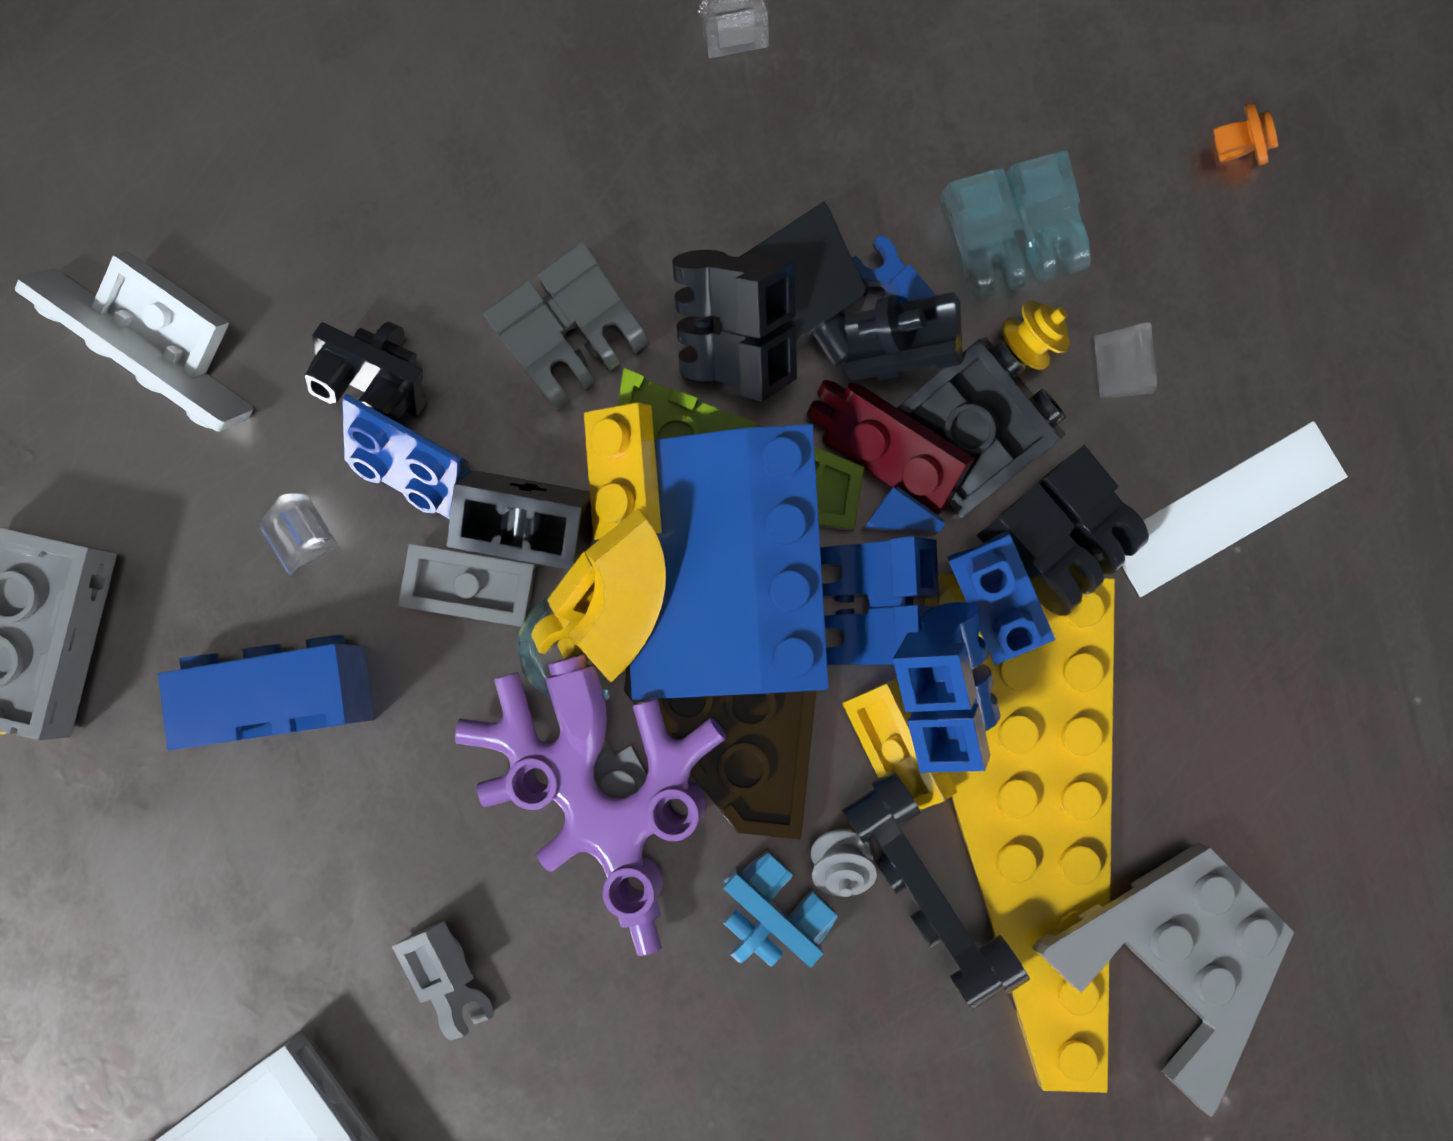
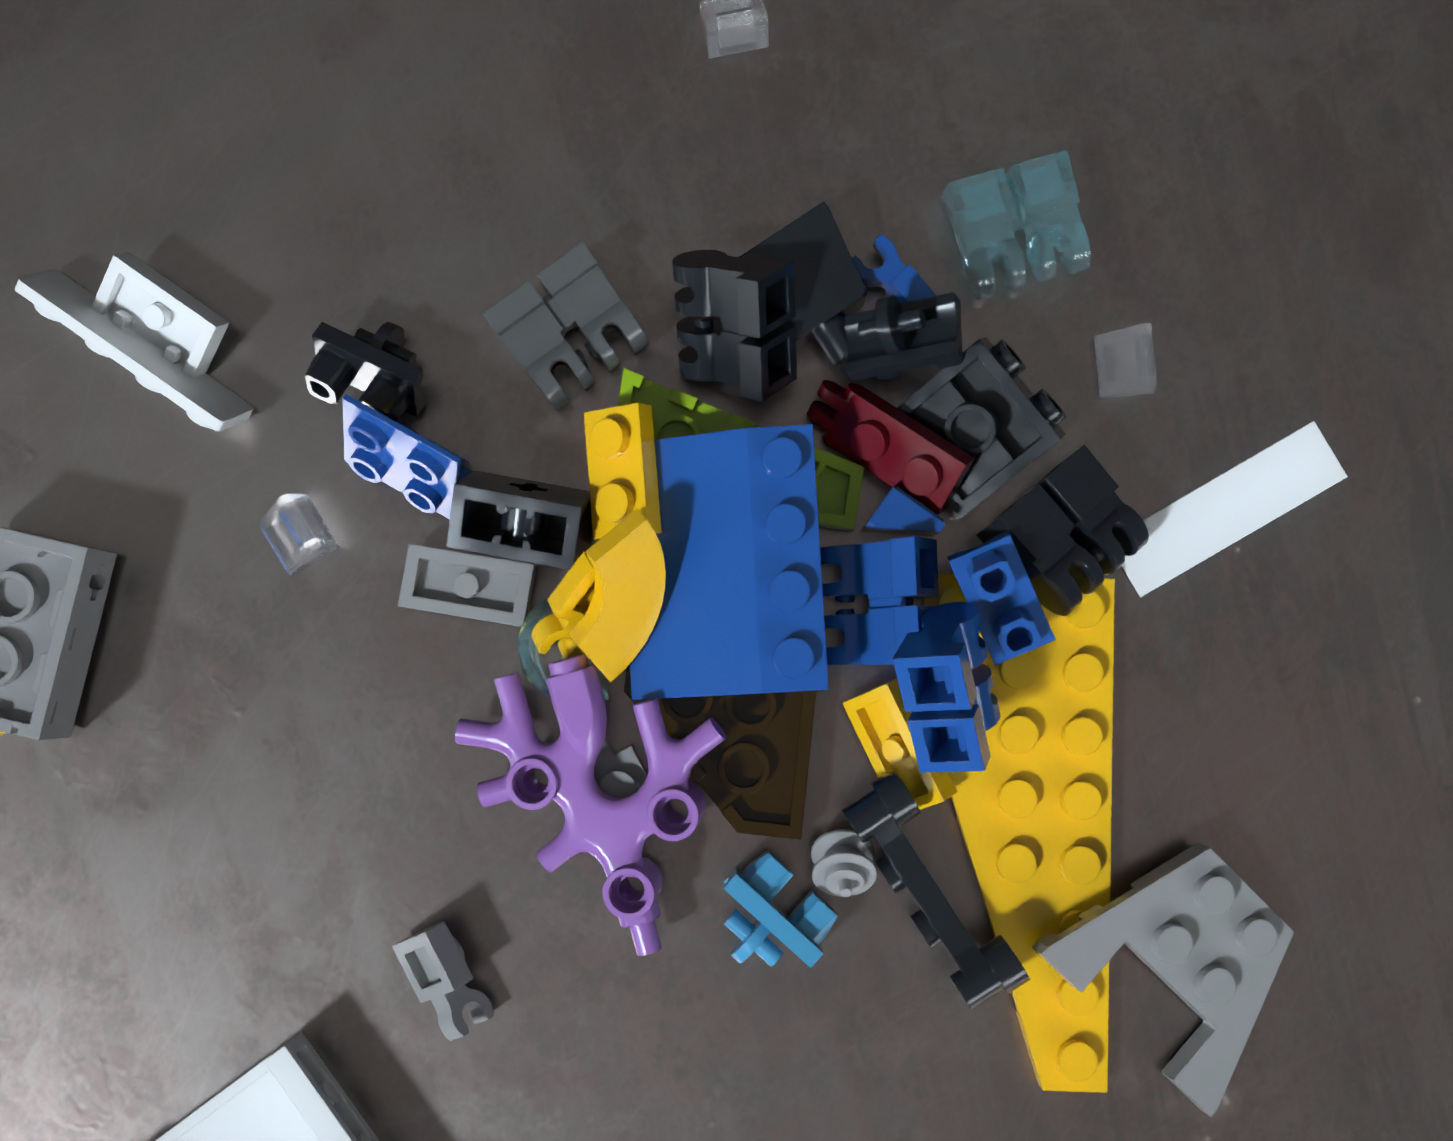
(265, 693): blue wedge -> none
(1040, 331): yellow wheel -> none
(1243, 137): orange plate -> none

